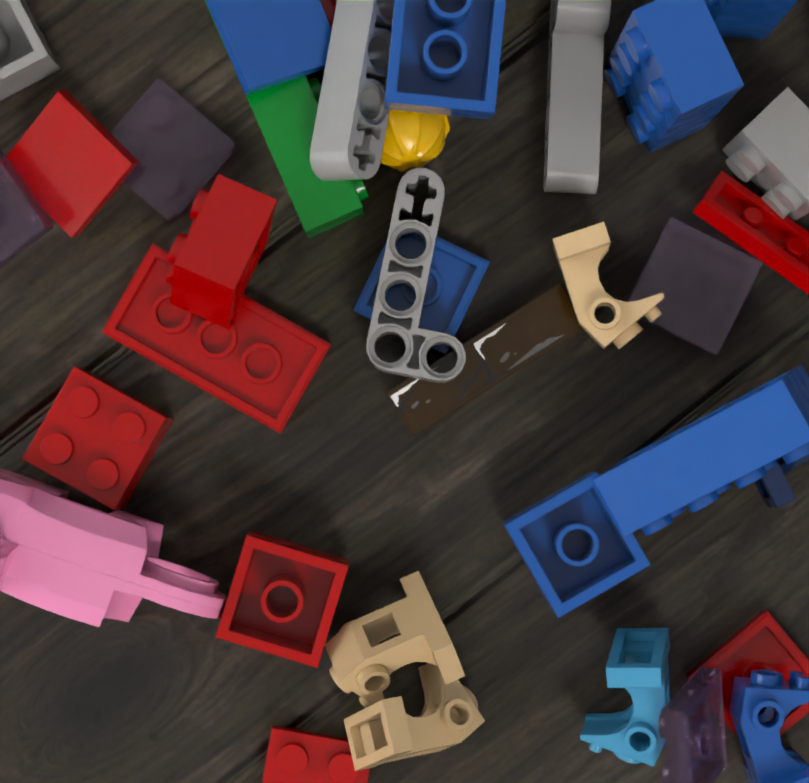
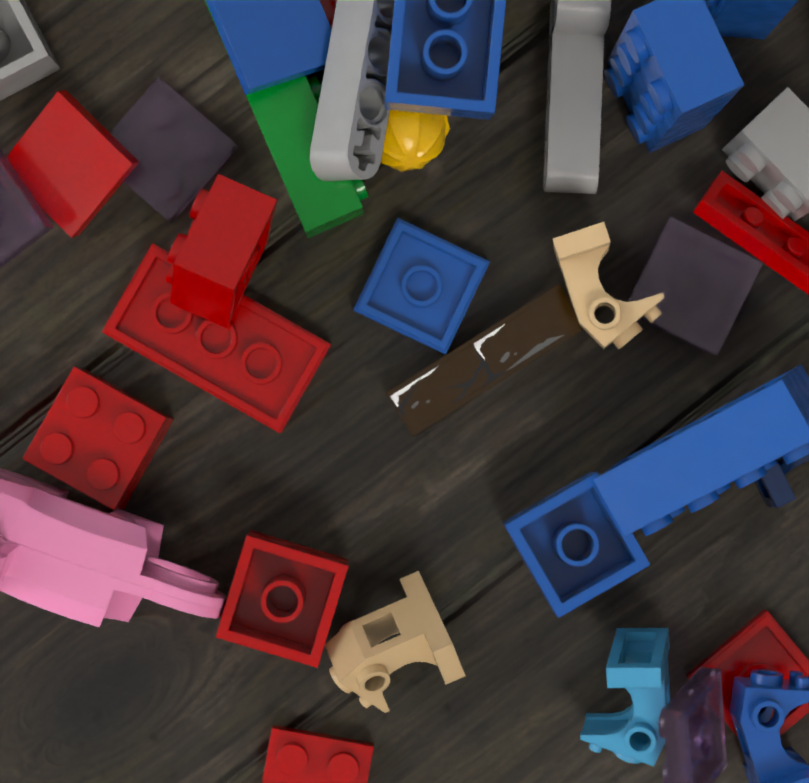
(389, 734): tan tile -> none
(414, 274): light grey beam -> none

